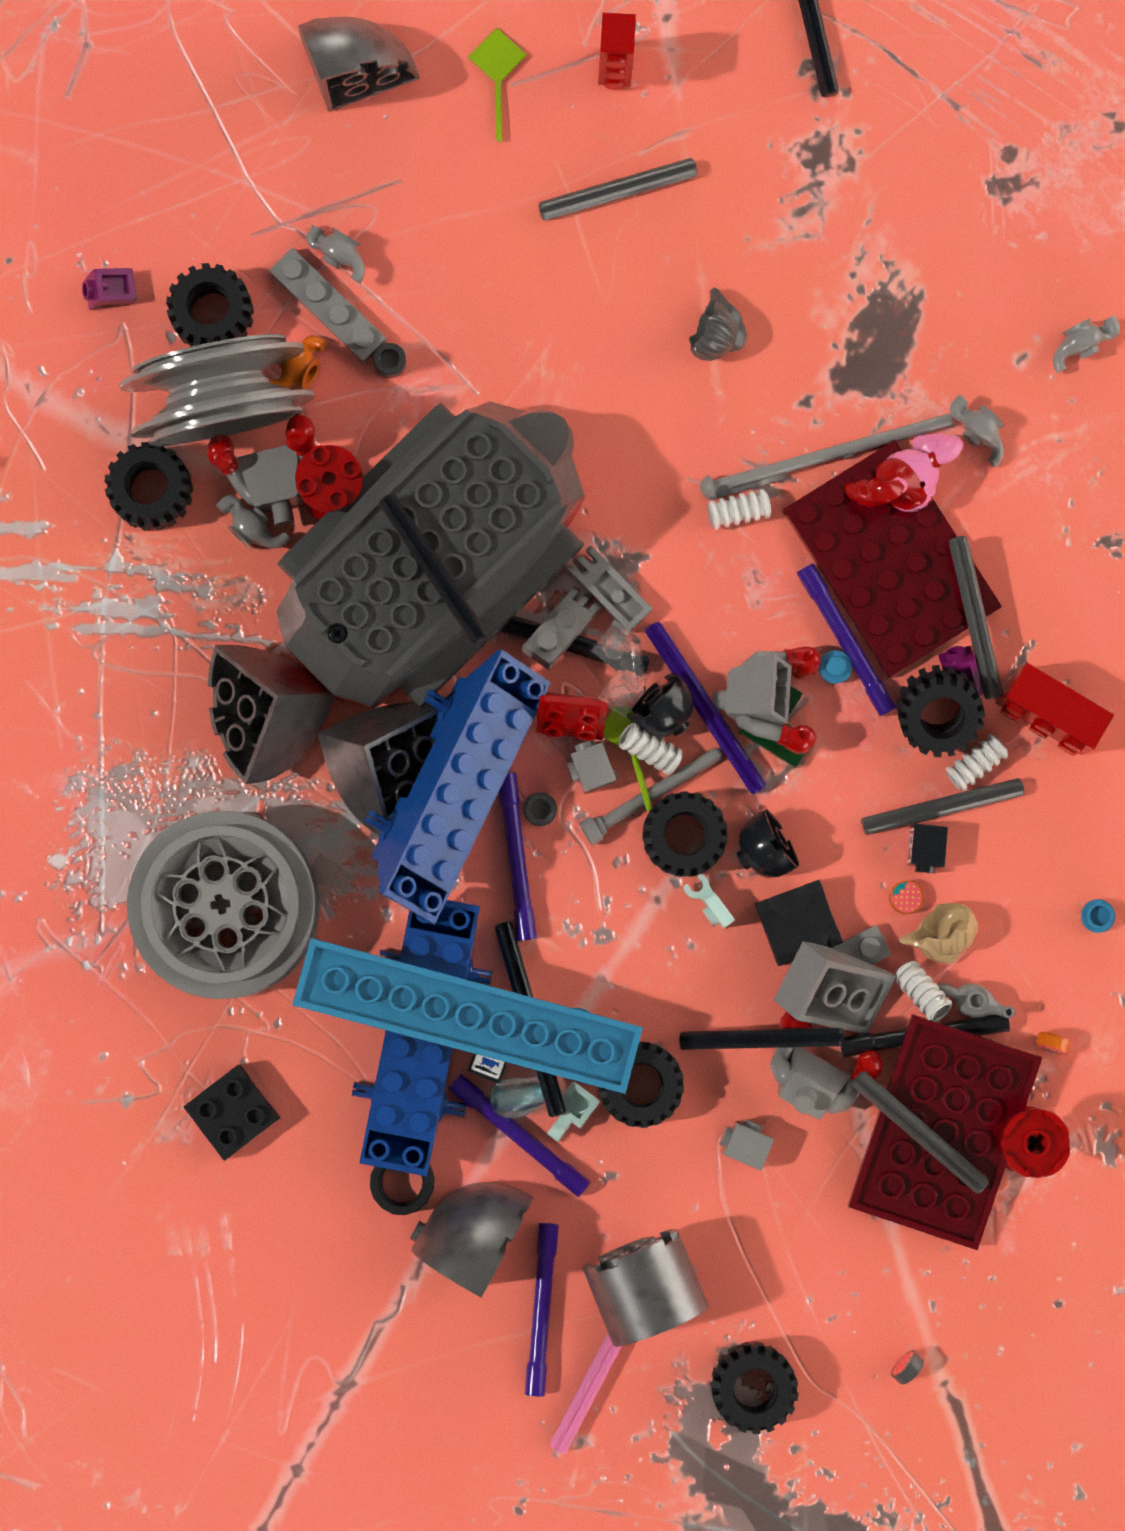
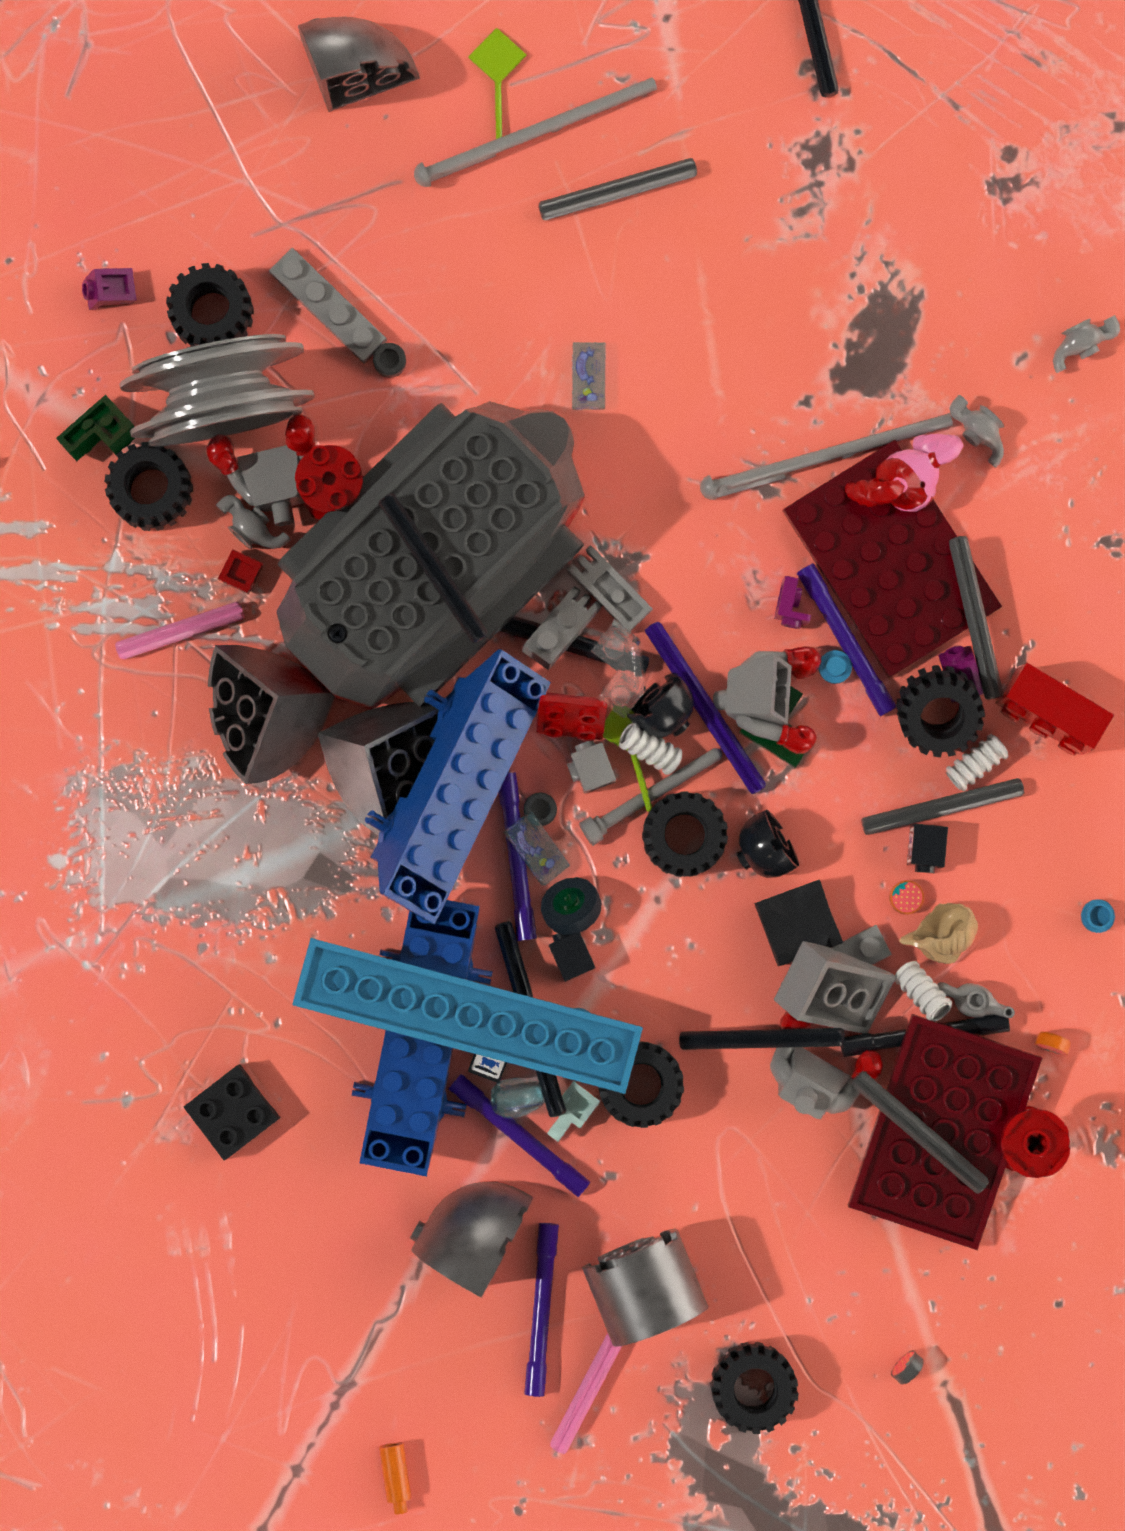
(98, 423): none -> dark green plate
(179, 630): none -> bright pink axle
(240, 571): none -> red plate
(283, 891): light grey wheel -> none
(303, 368): orange piece -> none
(338, 250): light grey piece -> none
(395, 1476): none -> orange cylinder
(400, 1208): black tyre -> none
(425, 175): none -> light grey bar
(536, 848): none -> clear light blue tile
(571, 906): none -> black wheel
(571, 955): none -> black brick
(588, 375): none -> clear light blue tile
(617, 50): red brick -> none
(715, 909): light aqua plate -> none
(718, 329): dark grey hair -> none
(739, 509): white piece -> none
(746, 1143): light grey brick -> none
(788, 598): none -> magenta bracket

